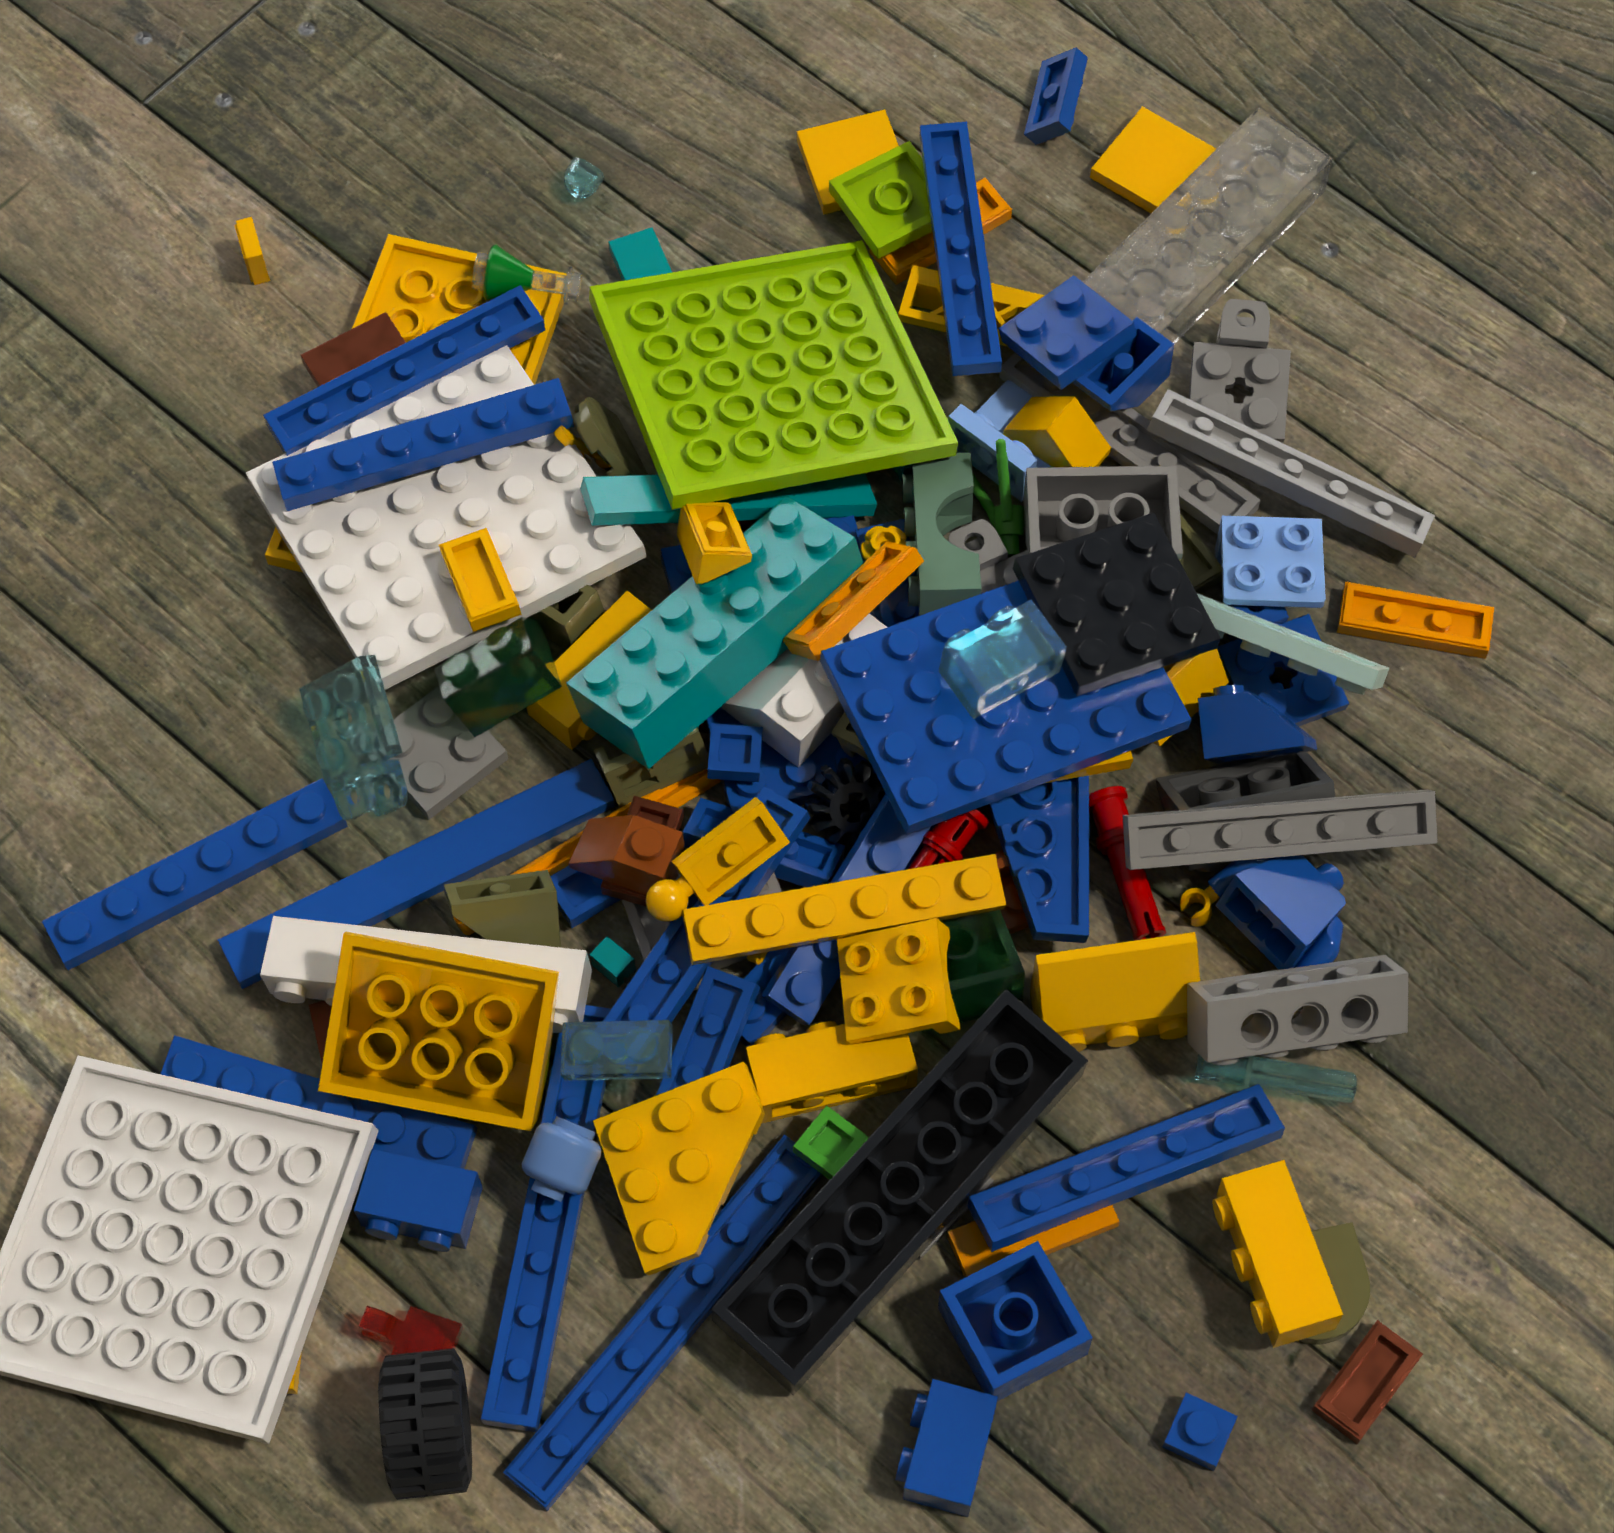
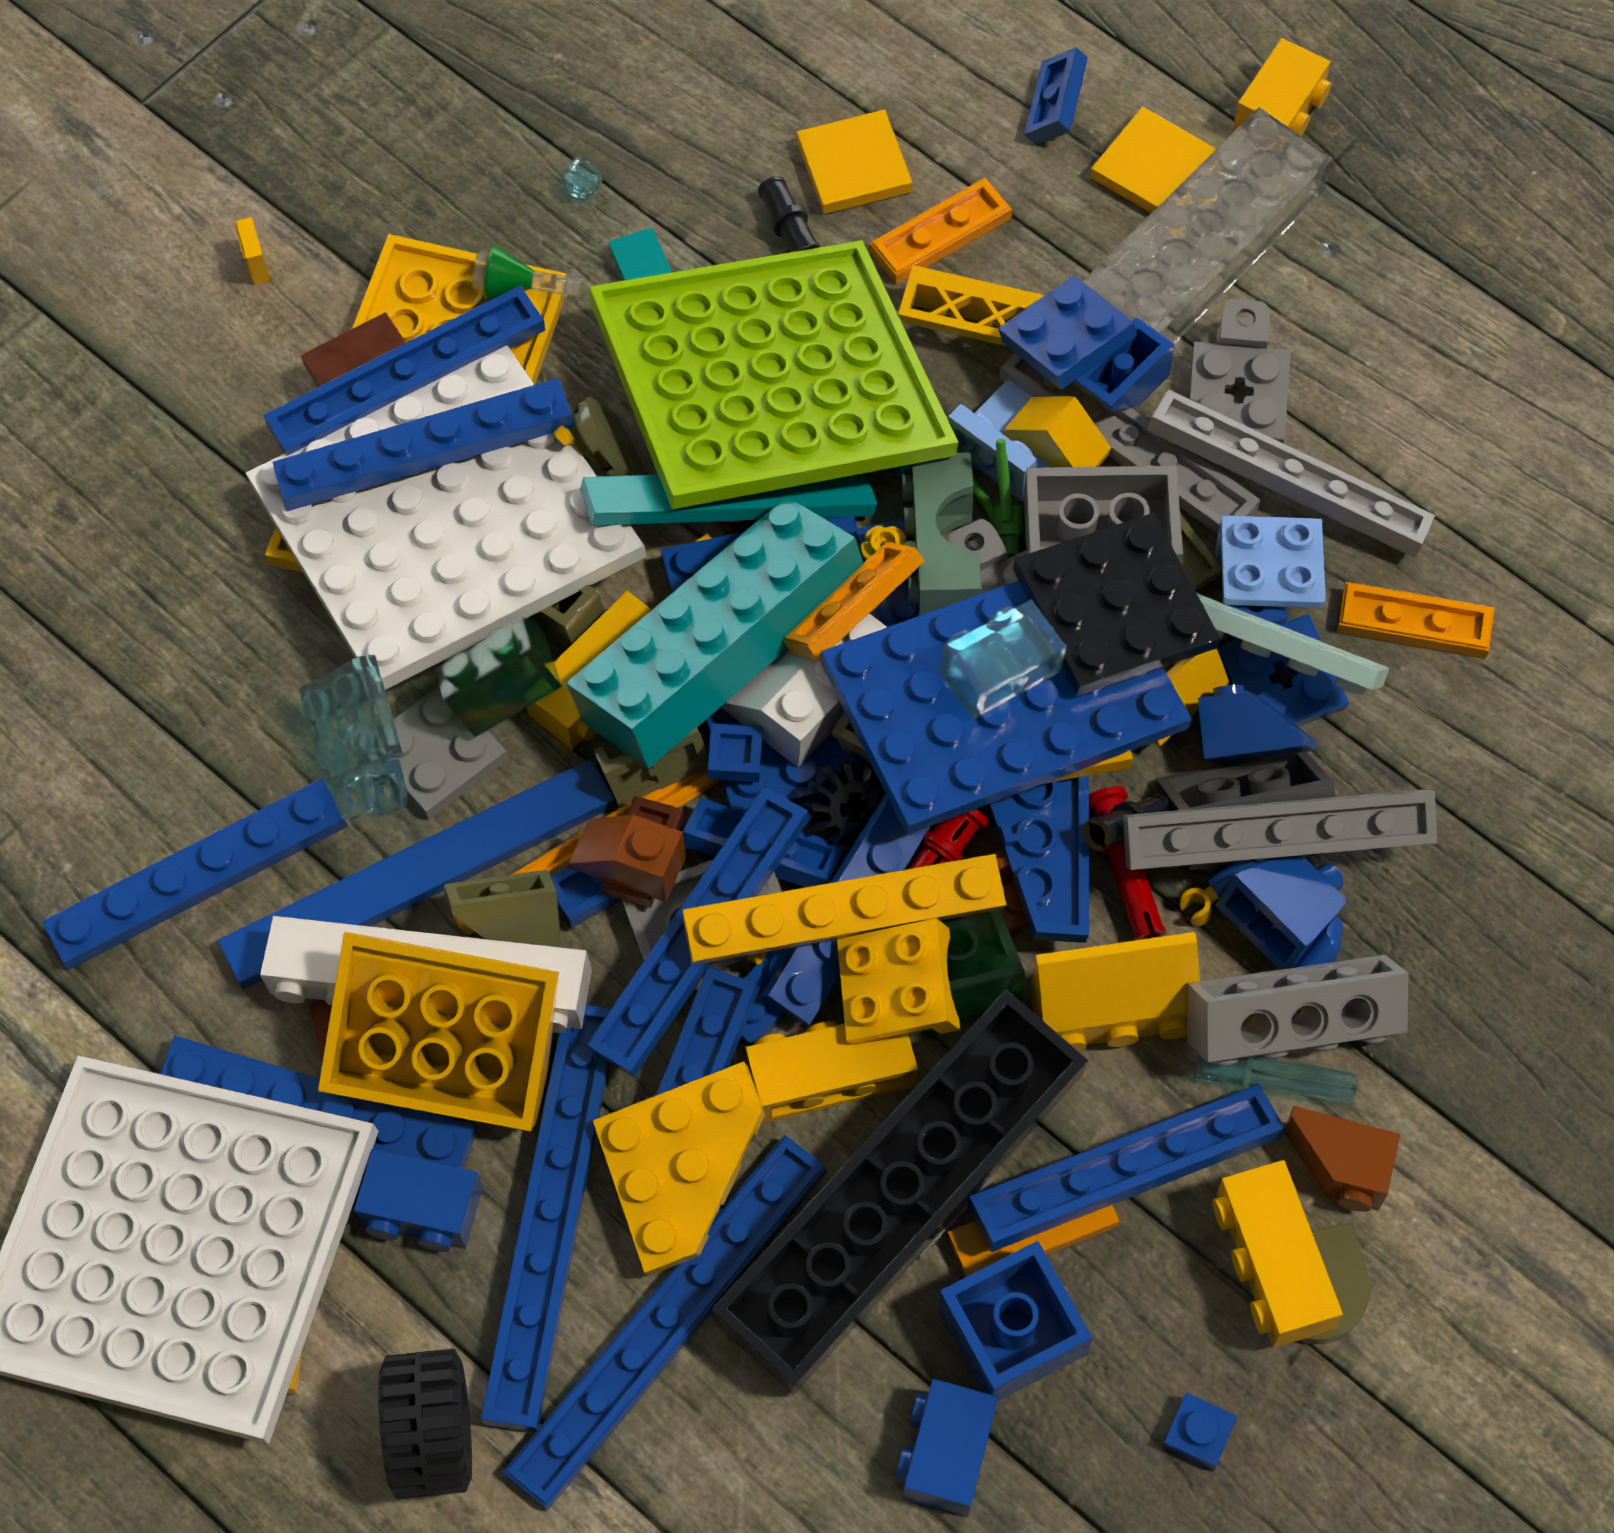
(417, 1333): clear red plate -> none
(480, 579): yellow tile -> none
(561, 1158): medium blue head -> none
(612, 961): teal piece -> none
(616, 1050): clear light blue plate -> none
(711, 540): yellow slope -> none
(718, 861): yellow plate -> none
(788, 218): none -> black pin
(829, 1142): bright green tile -> none
(886, 199): lime plate -> none
(960, 249): blue plate -> none
(1108, 828): none -> black pin
(1287, 87): none -> yellow brick
(1344, 1157): none -> dark orange slope
(1367, 1382): copper tile -> none

